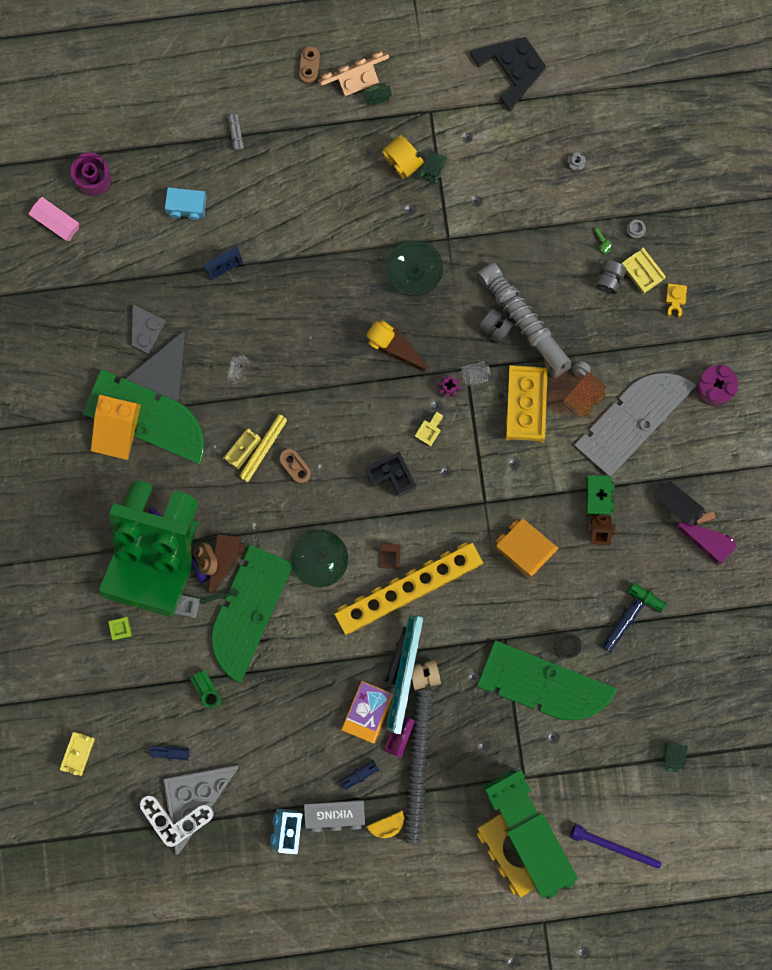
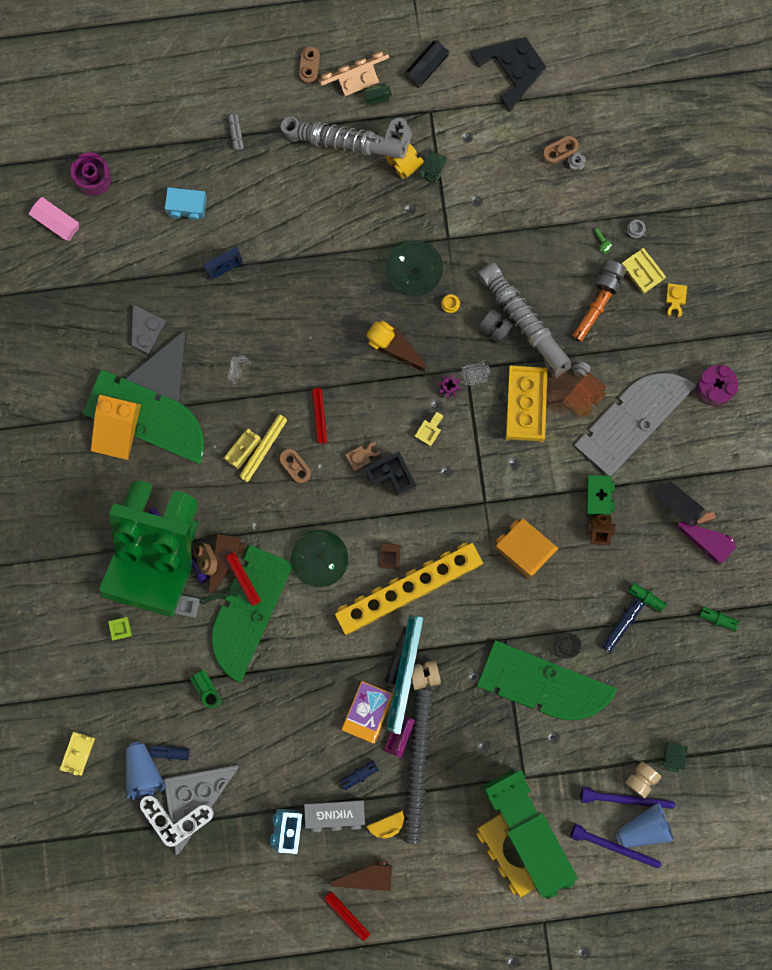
(141, 772): none -> medium blue cone
(242, 578): none -> red axle
(319, 416): none -> red axle
(347, 916): none -> red axle
(360, 458): none -> medium nougat plate
(366, 142): none -> light grey piece
(371, 877): none -> reddish brown slope
(426, 63): none -> black piece
(450, 303): none -> yellow plate
(560, 151): none -> medium nougat plate
(589, 795): none -> dark purple piece
(595, 309): none -> orange pin
(643, 779): none -> tan wheel
(646, 829): none -> medium blue cone
(719, 618): none -> green pin

